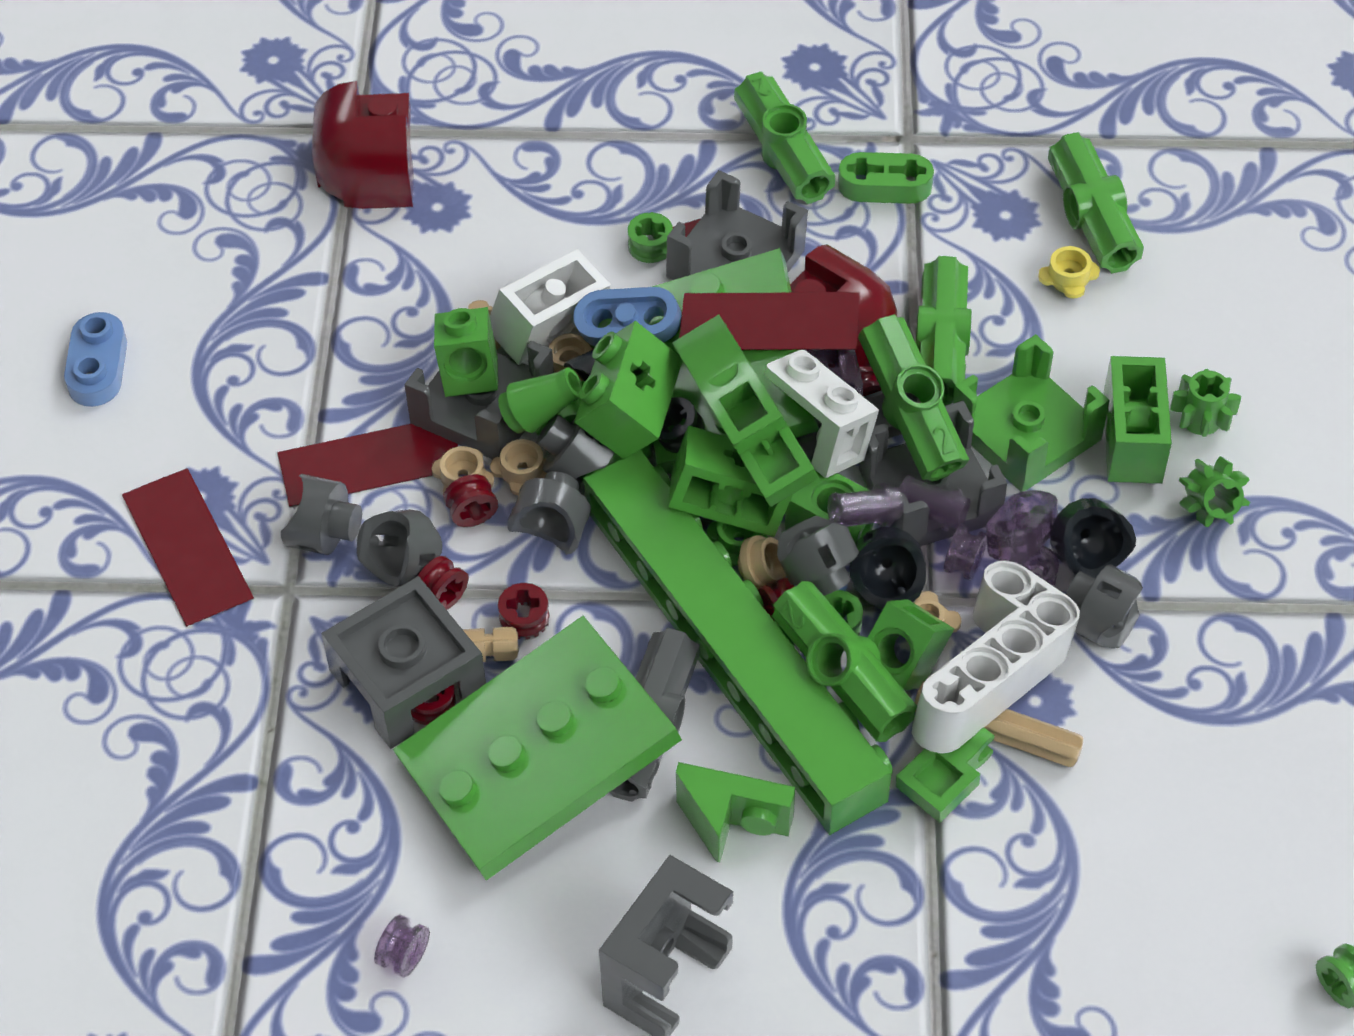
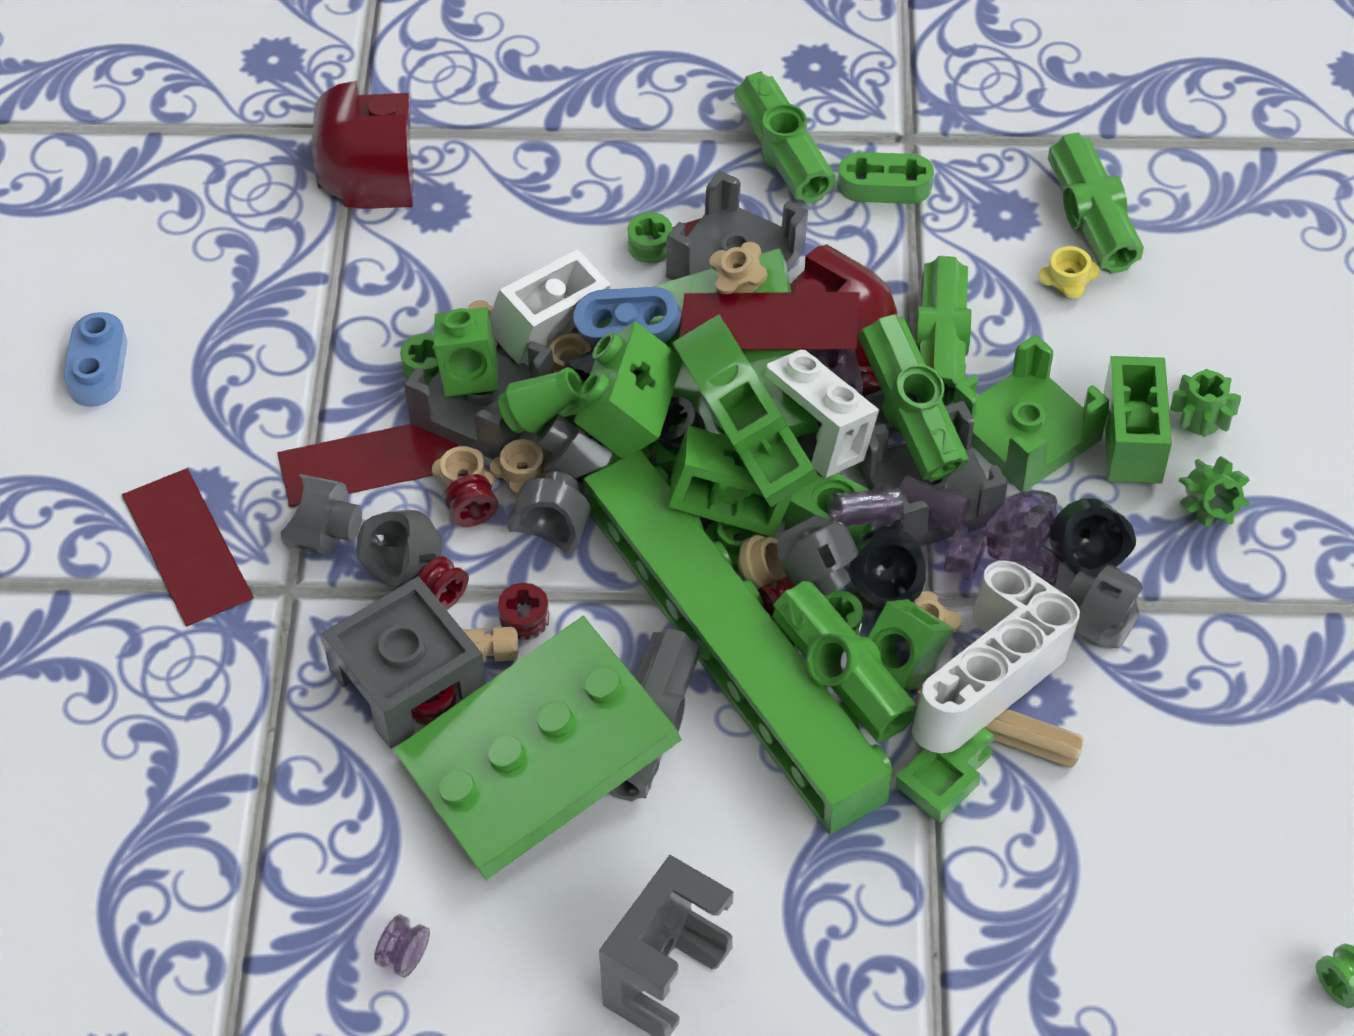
(415, 350): none -> bright green bush
(720, 798): bright green slope -> none
(743, 279): none -> tan plate

